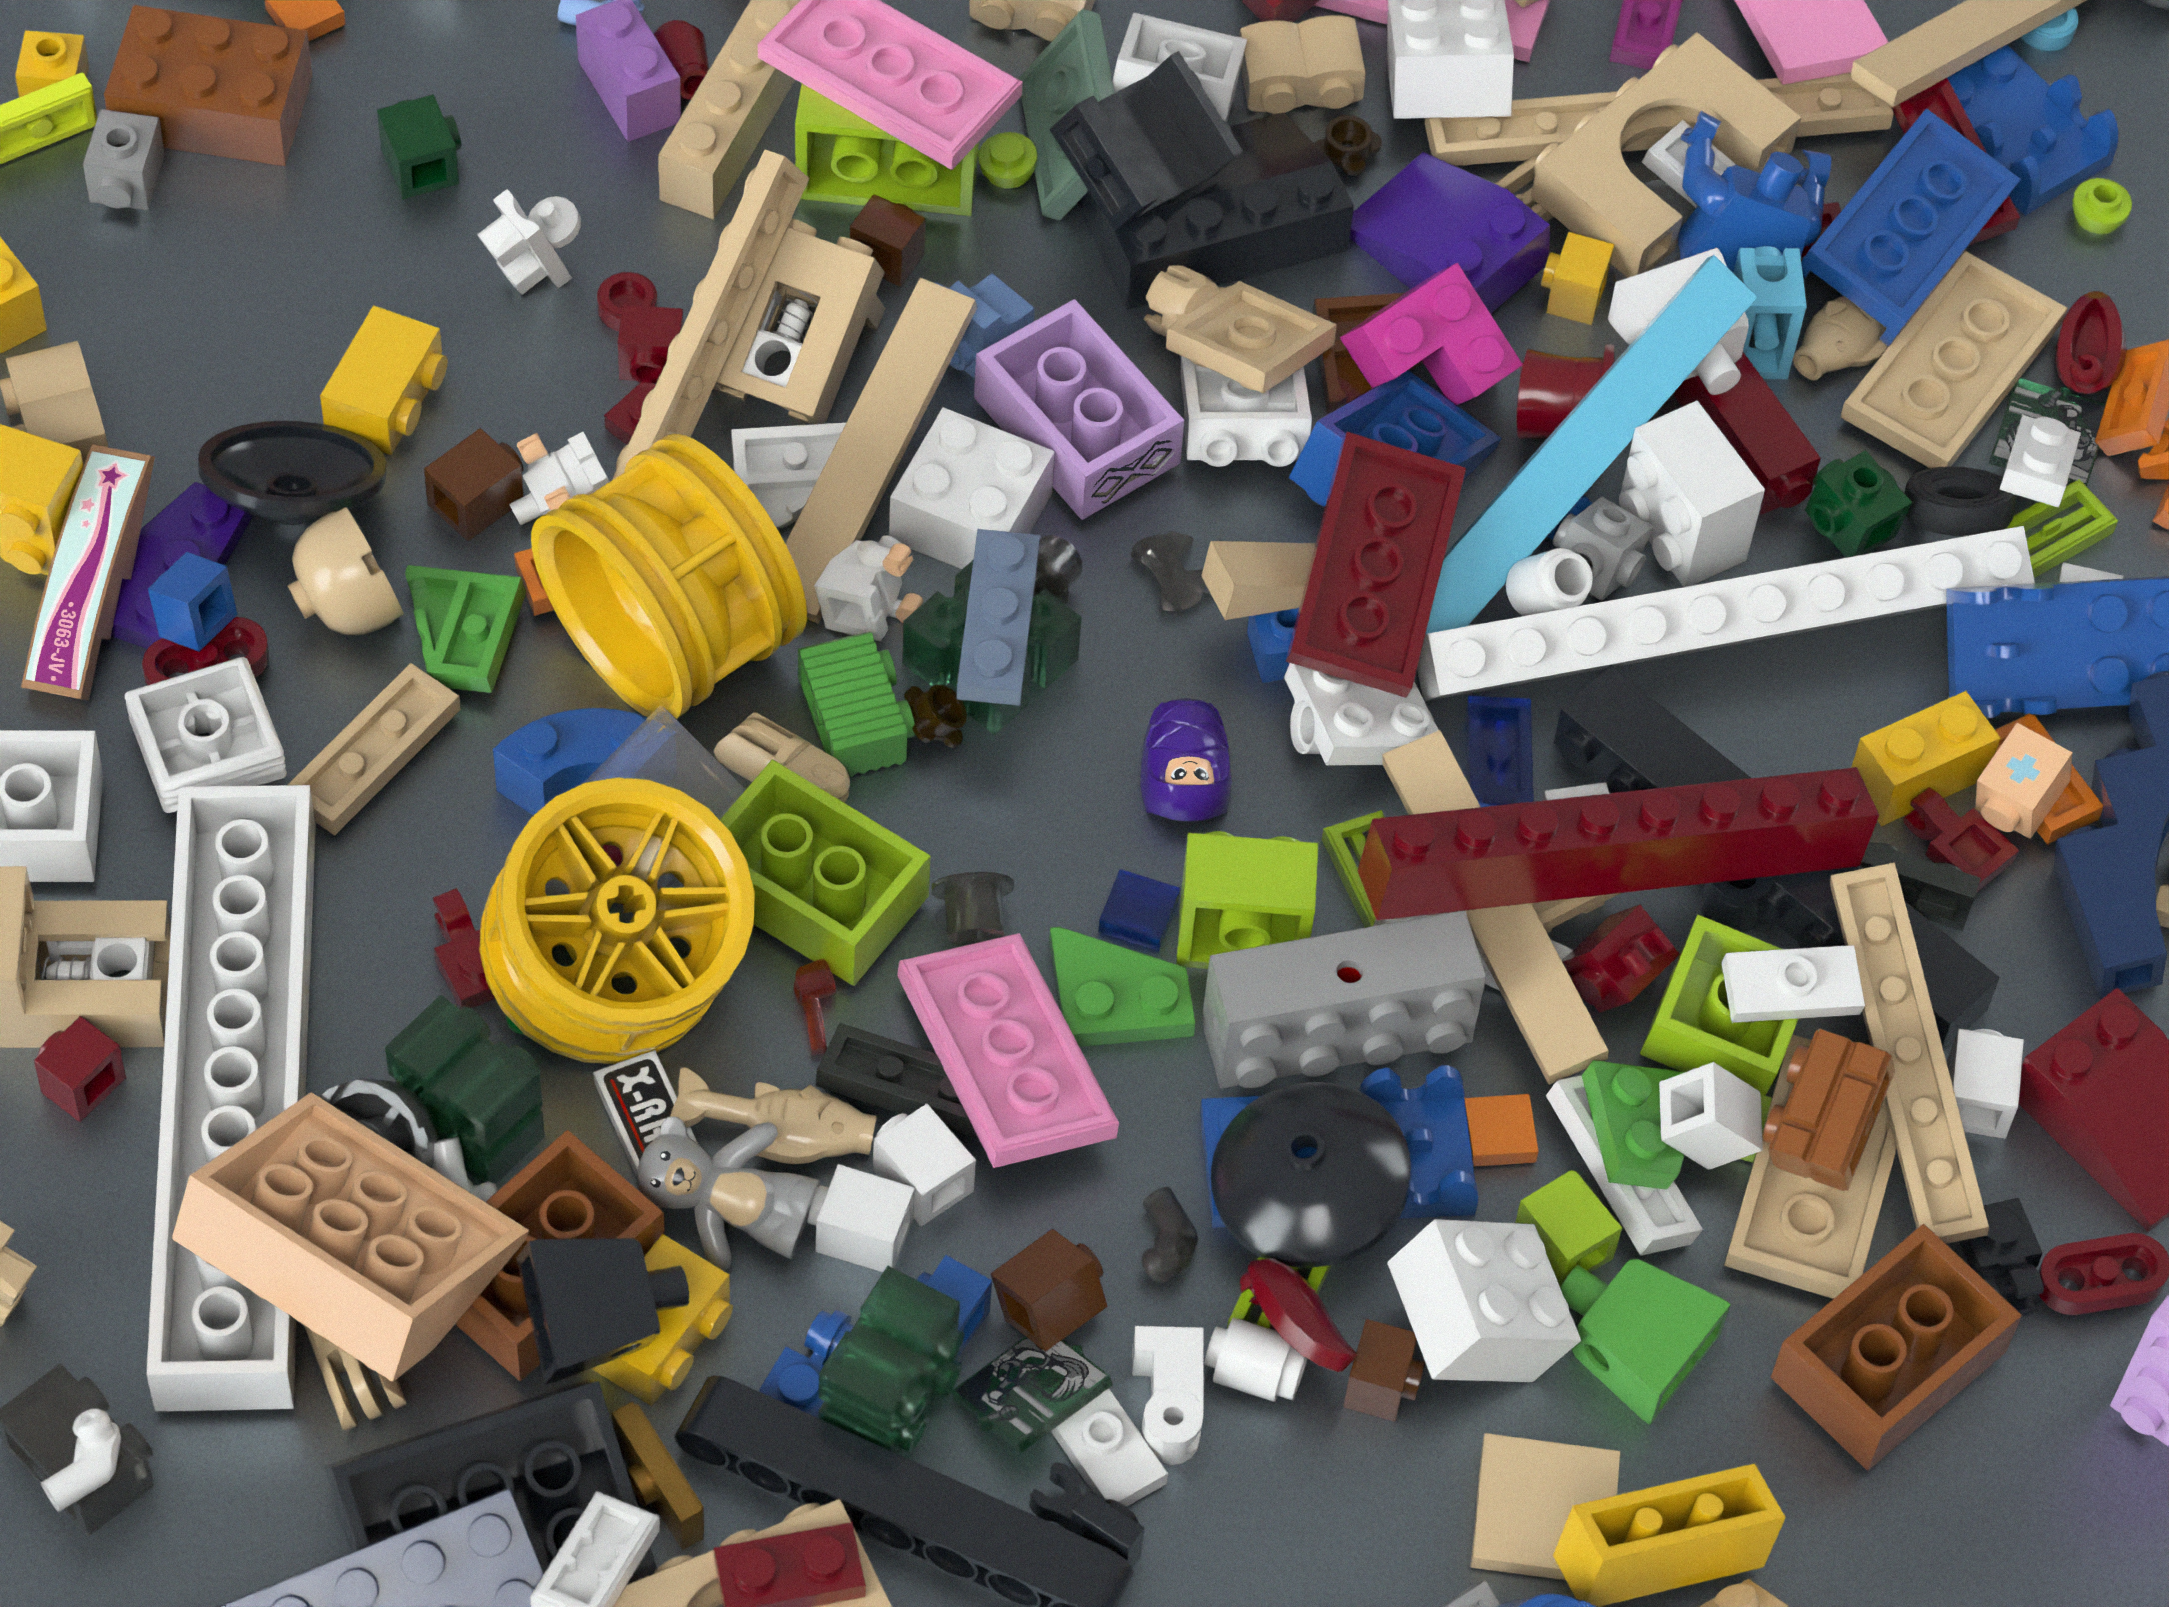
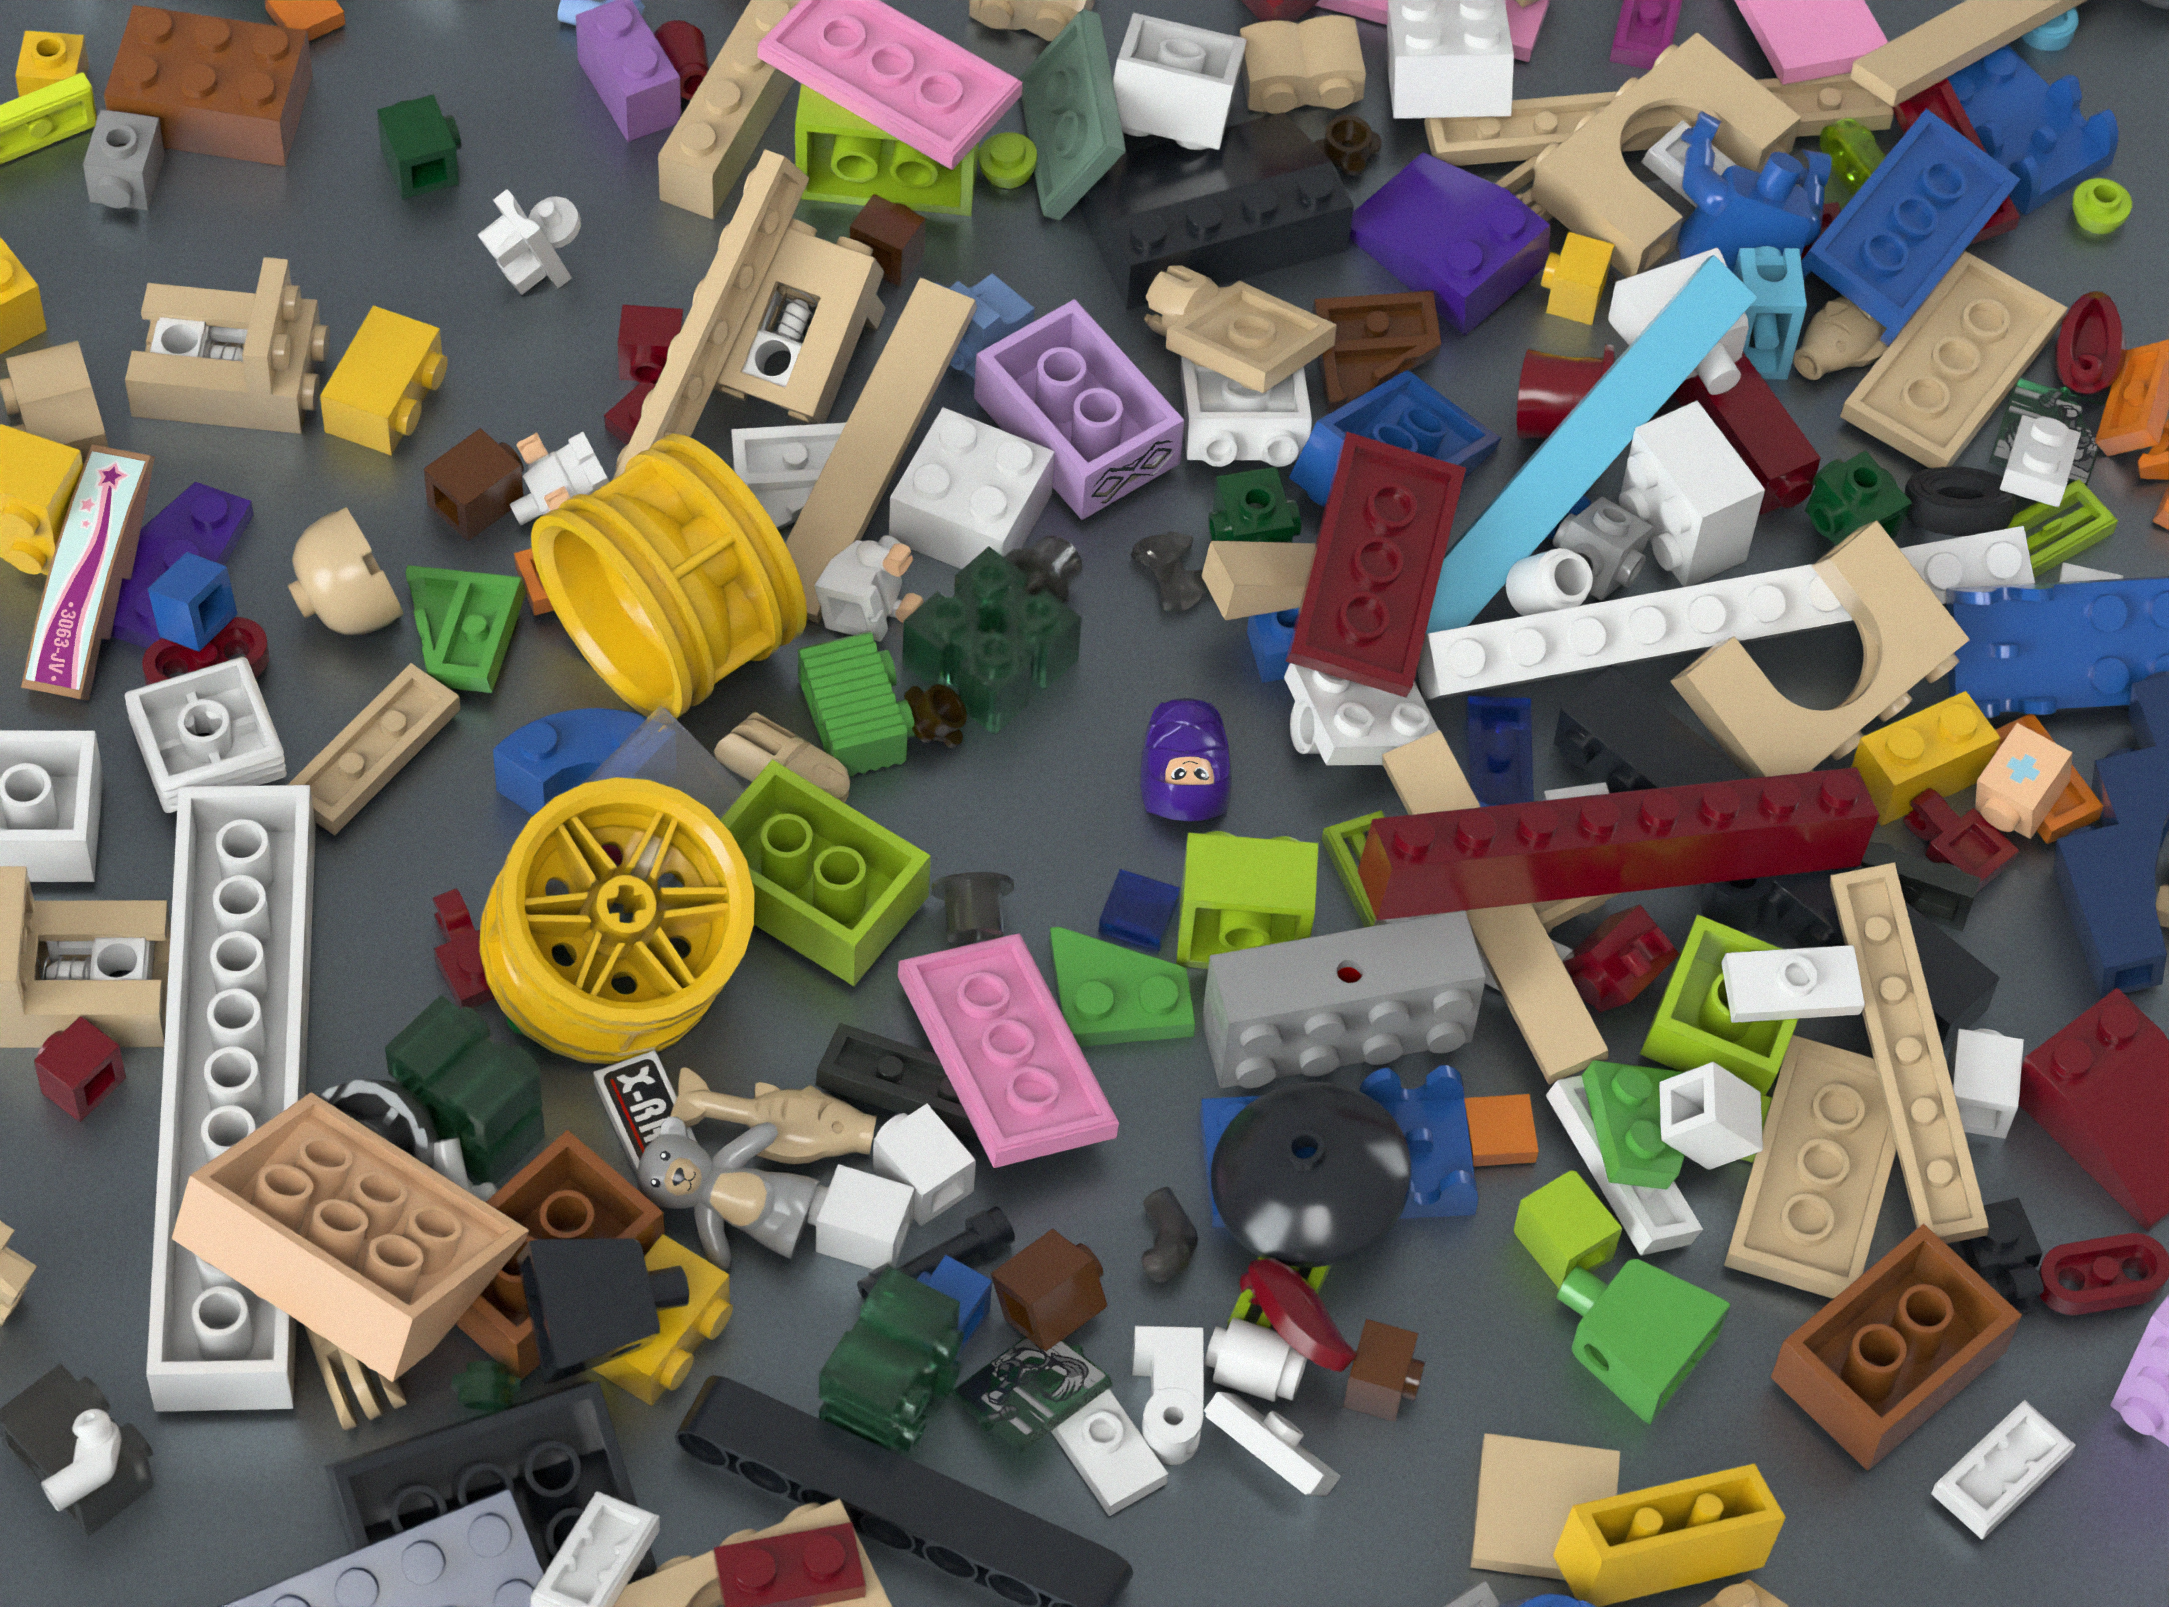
(230, 355): none -> tan brick
(291, 470): black dish -> none
(485, 1386): none -> clear green plate
(626, 289): dark red tile -> none
(657, 1477): pearl gold plate -> none
(795, 1376): blue plate -> none
(812, 984): clear red hand -> none
(984, 1234): none -> black bar
(998, 617): sand blue plate -> none
(1089, 1516): black plate -> none
(1146, 142): black panel -> none
(1253, 509): none -> dark green brick
(1273, 1442): none -> white plate
(1444, 328): dark pink brick -> none
(1483, 1301): white brick -> none
(1829, 1109): dark orange brick -> none
(1851, 152): none -> clear neon green plate
(1903, 640): none -> tan arch
(2003, 1469): none -> white plate

